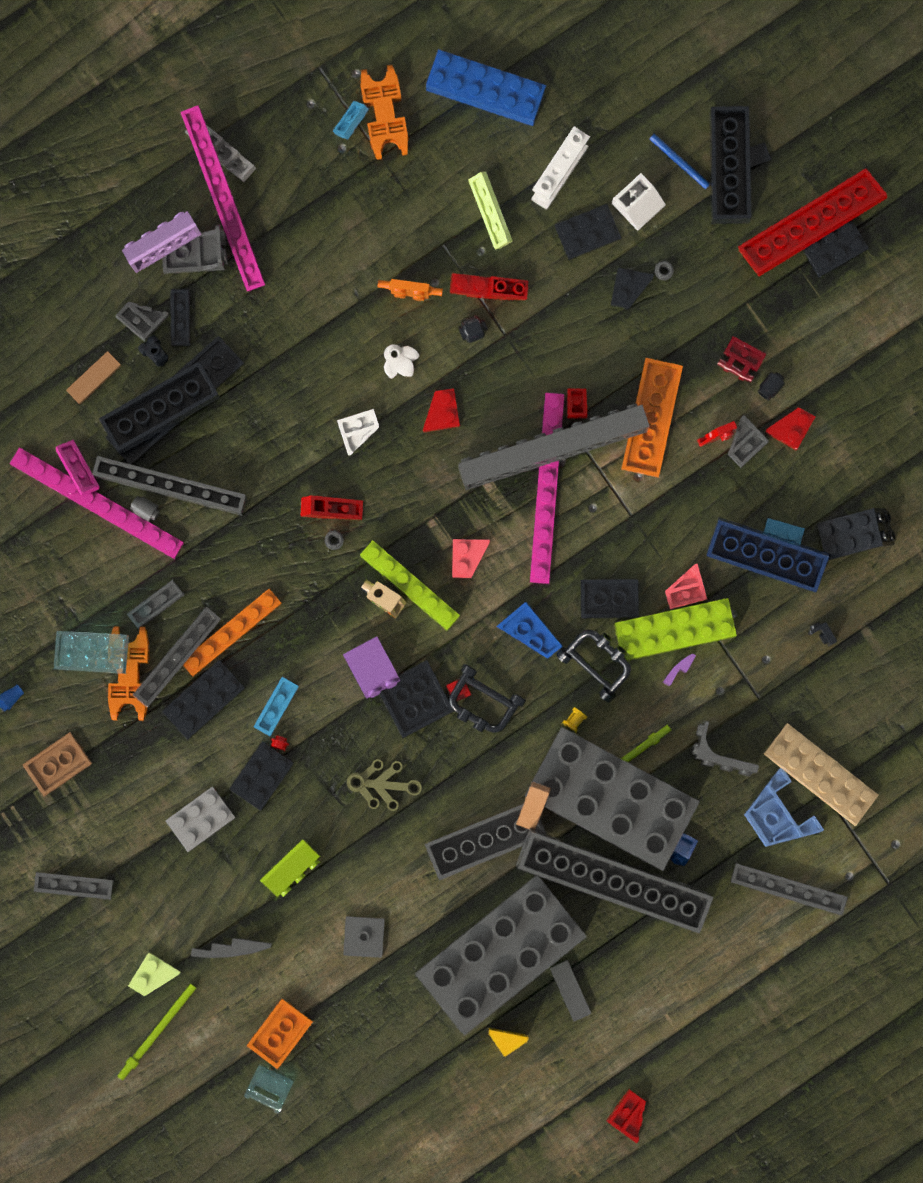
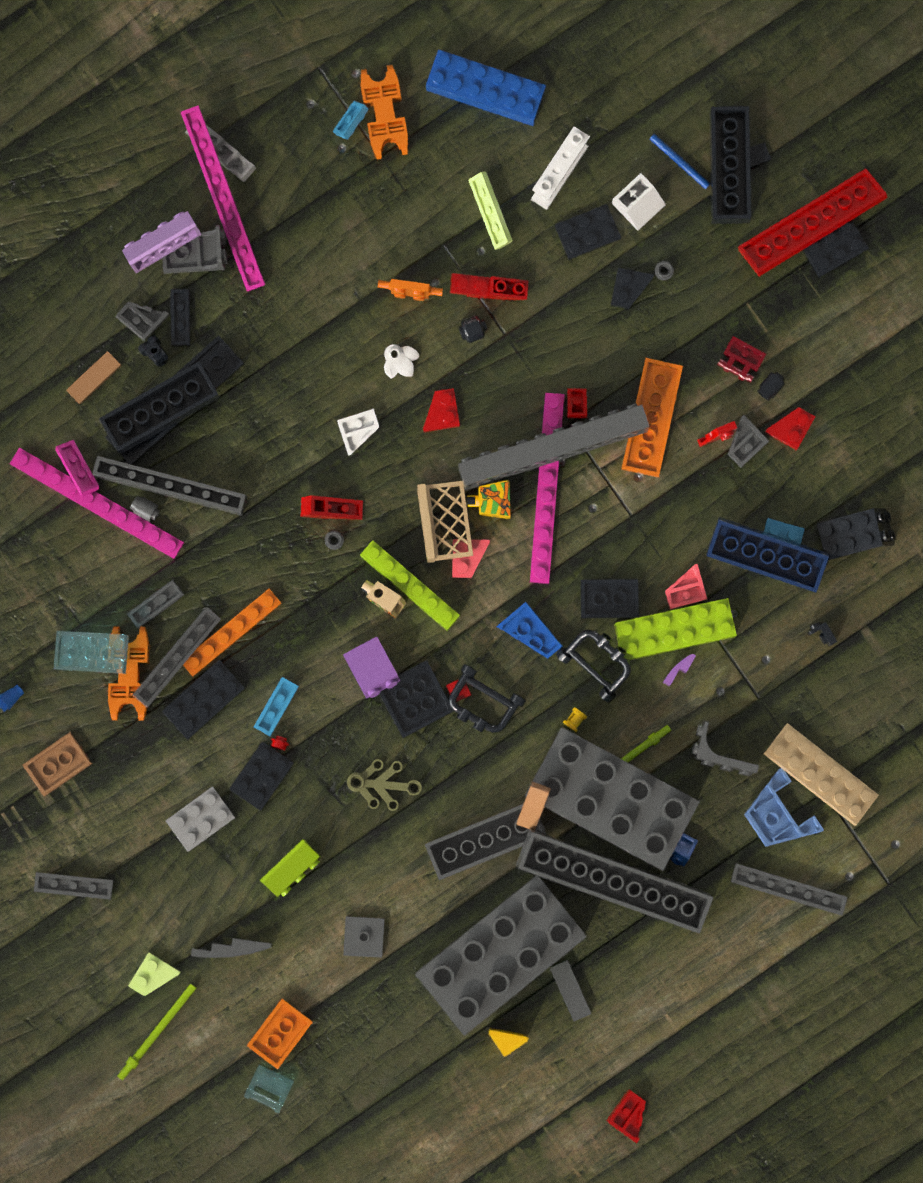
(428, 522): none -> tan fence
(492, 500): none -> torso

